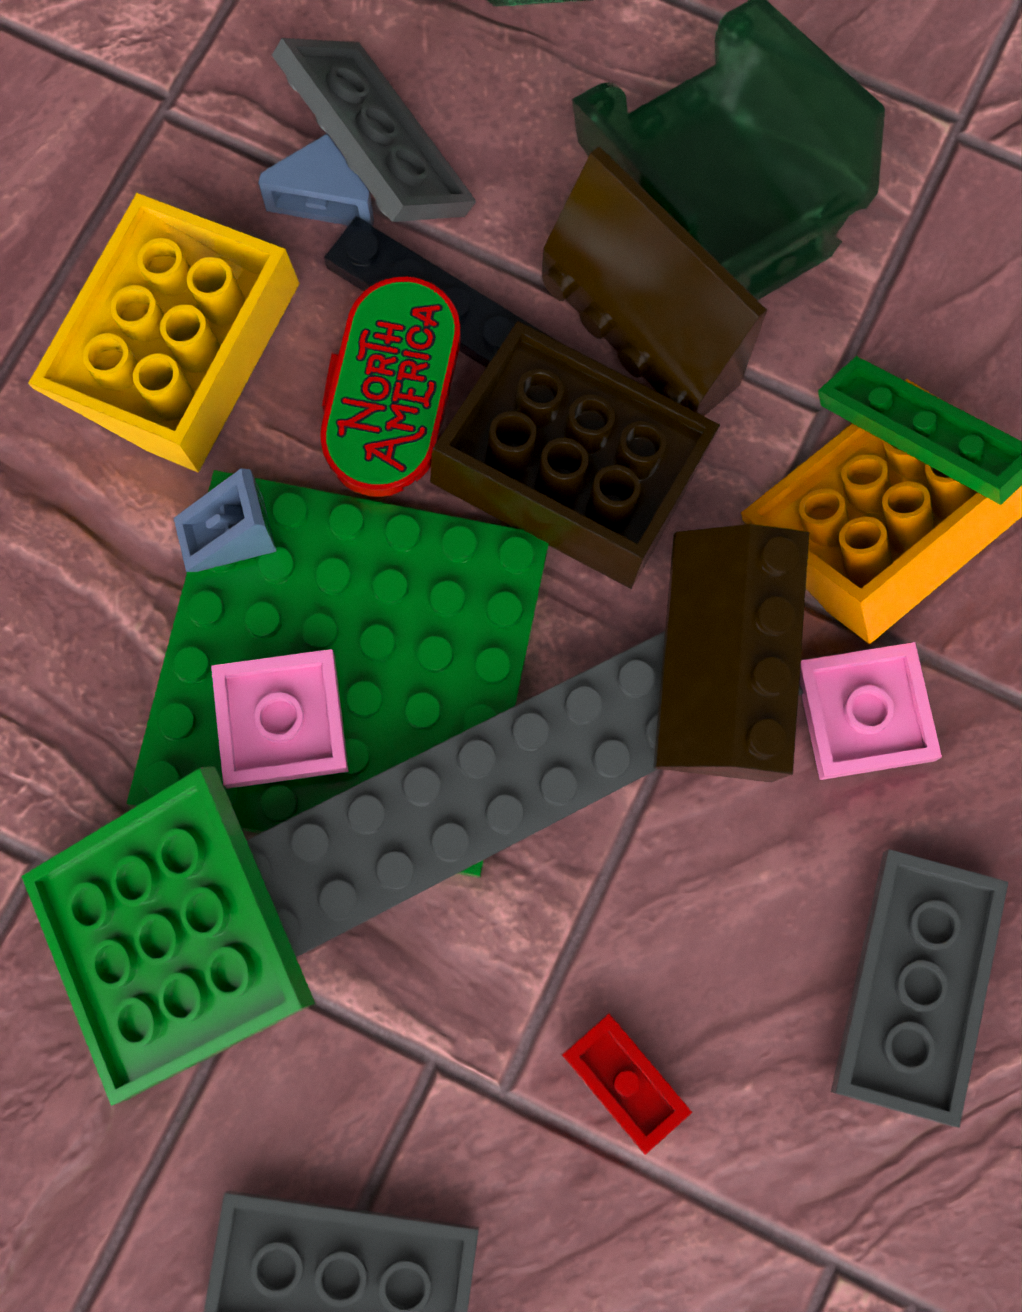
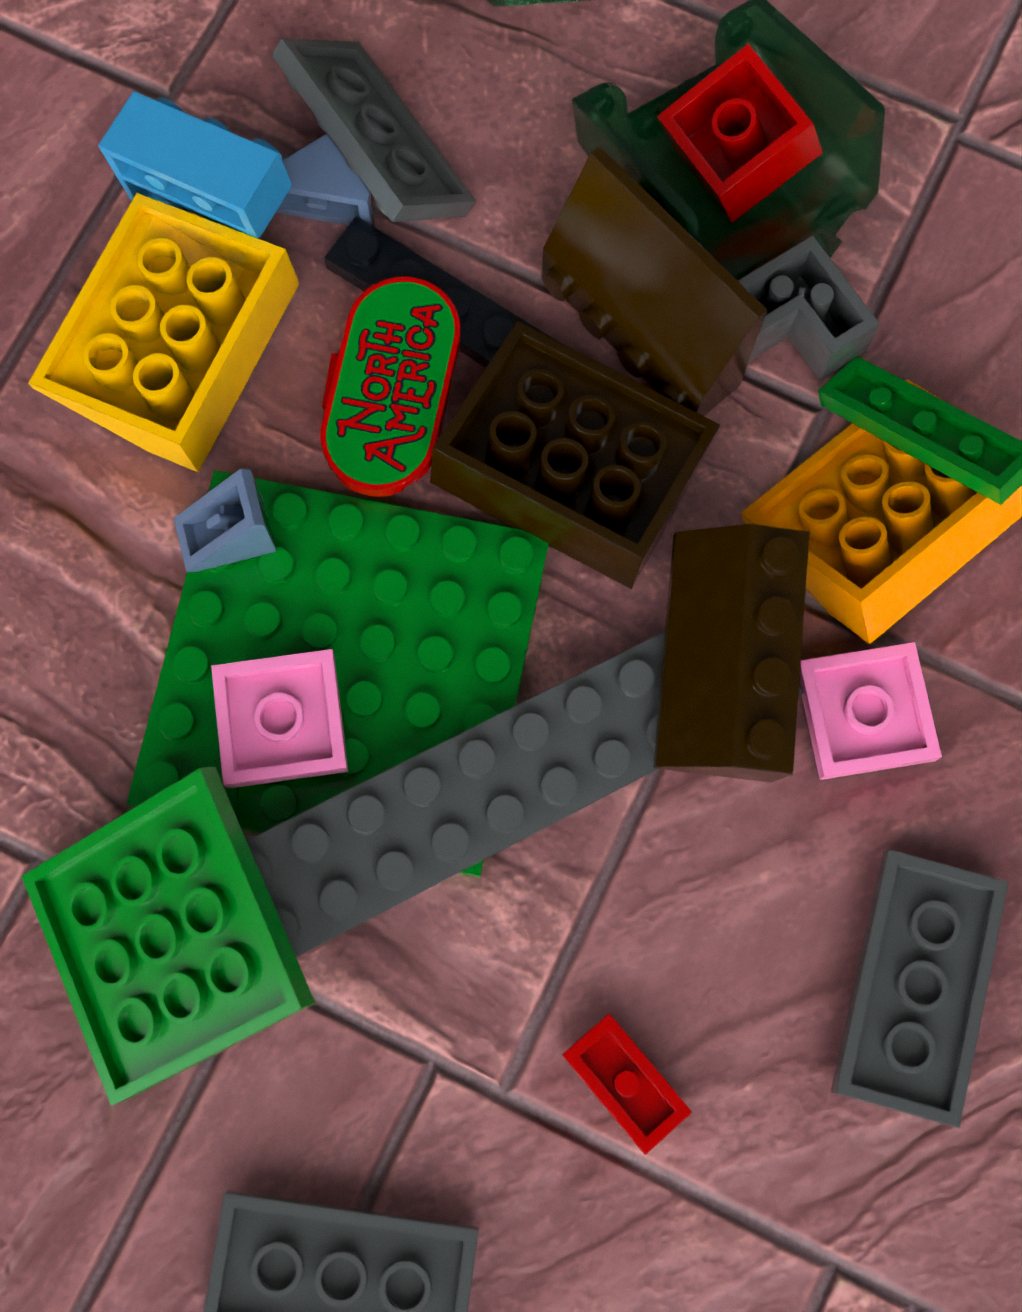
(195, 164): none -> dark azure wedge
(741, 133): none -> red brick
(811, 307): none -> dark grey brick

